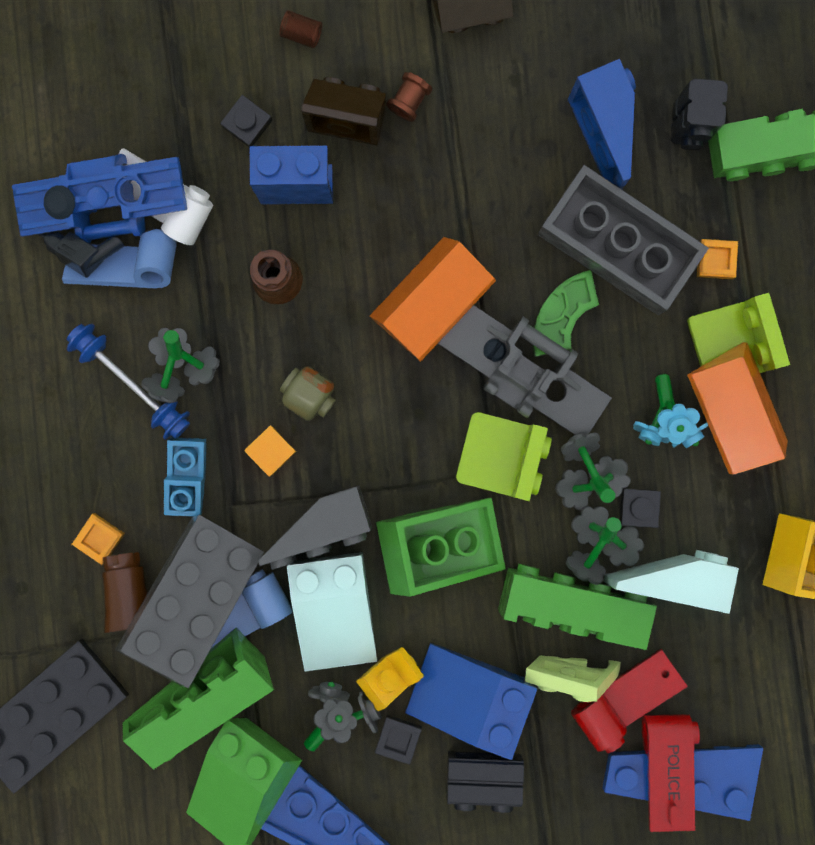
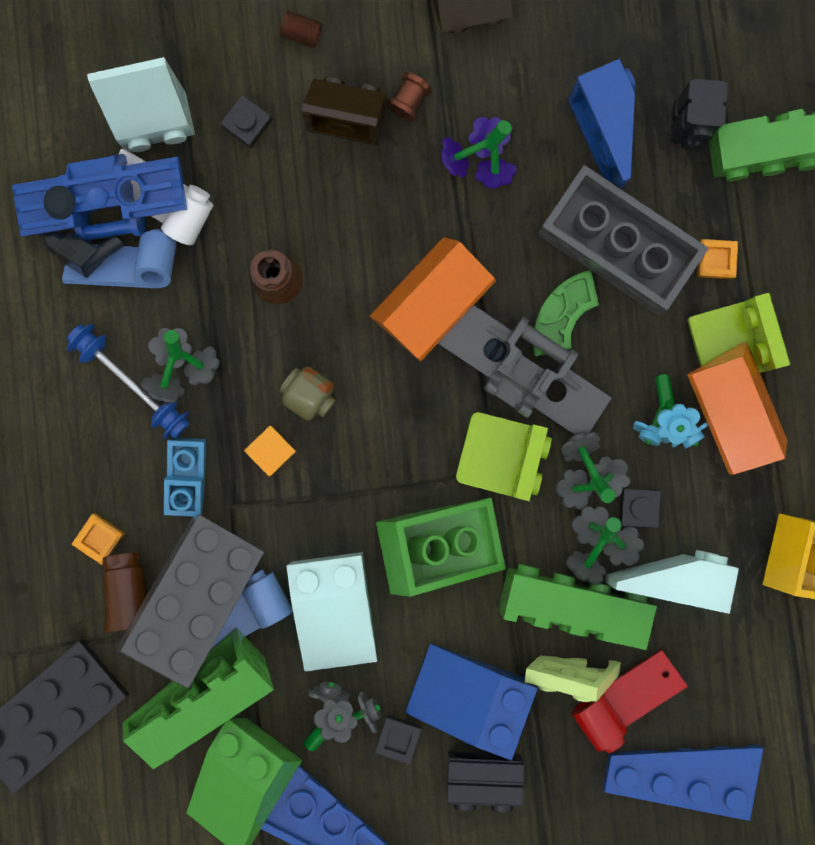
(143, 104): none -> light aqua slope
(291, 174): blue panel -> none
(328, 521): dark grey slope -> none
(389, 678): yellow bracket -> none
(486, 140): none -> dark purple plant
(671, 779): red door -> none

